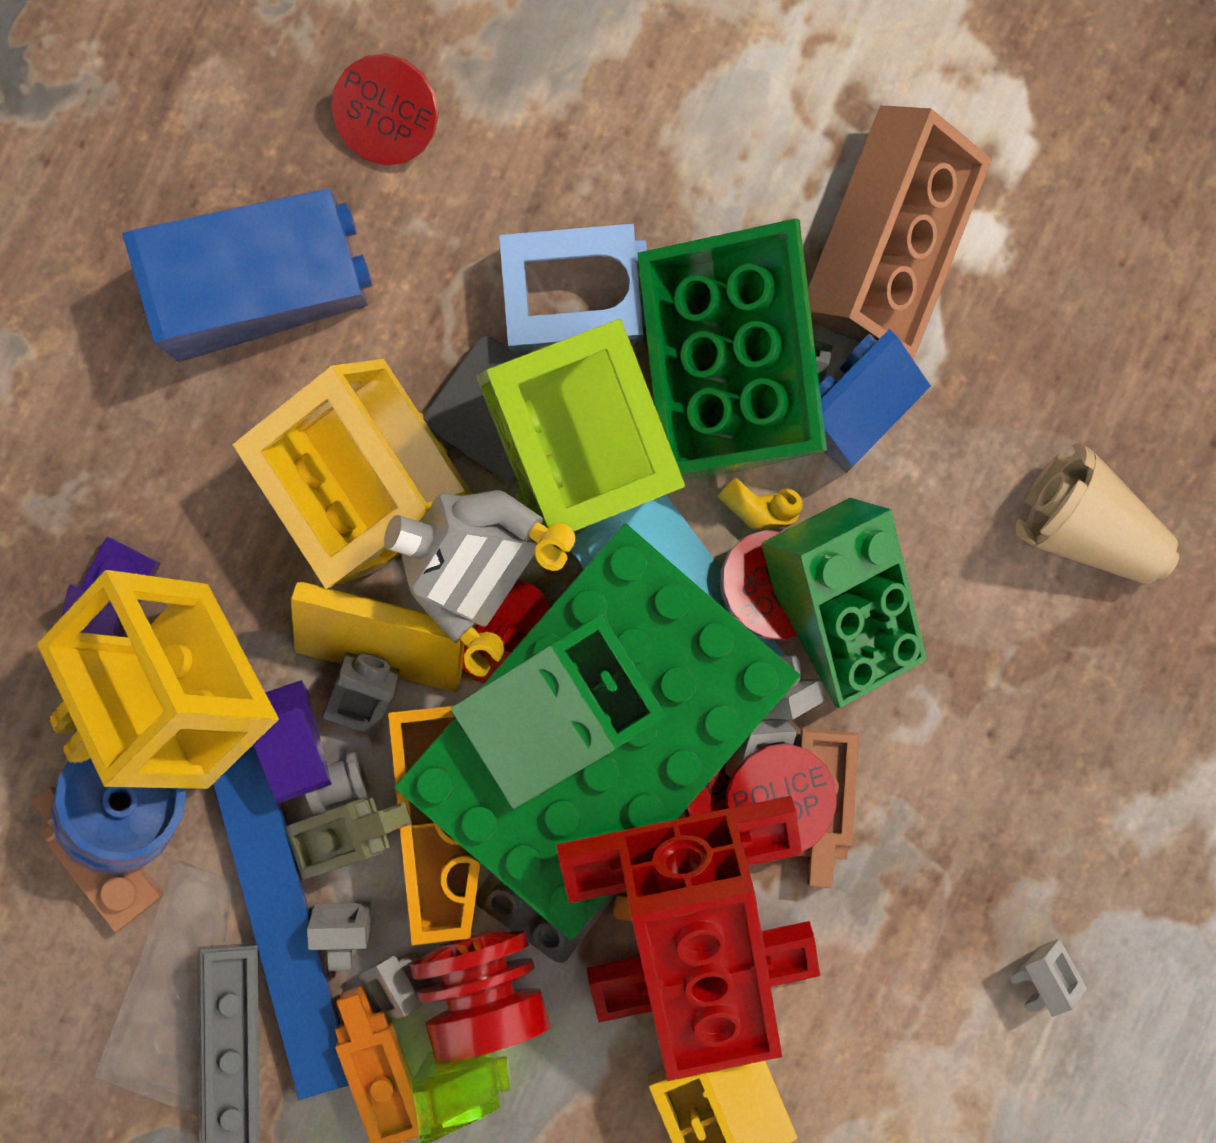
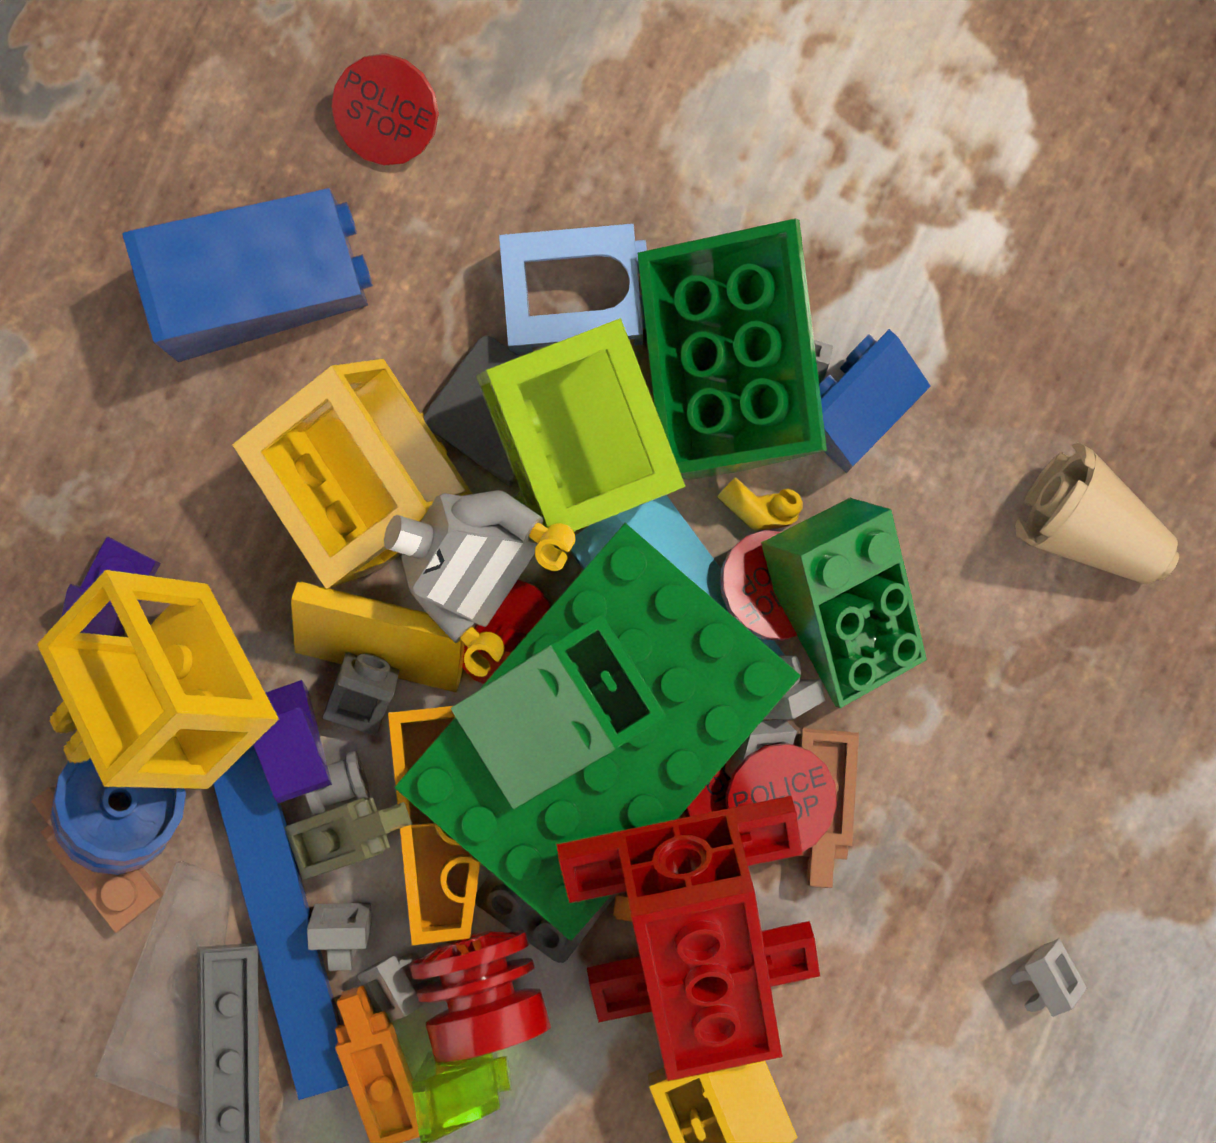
(897, 227): nougat slope -> none

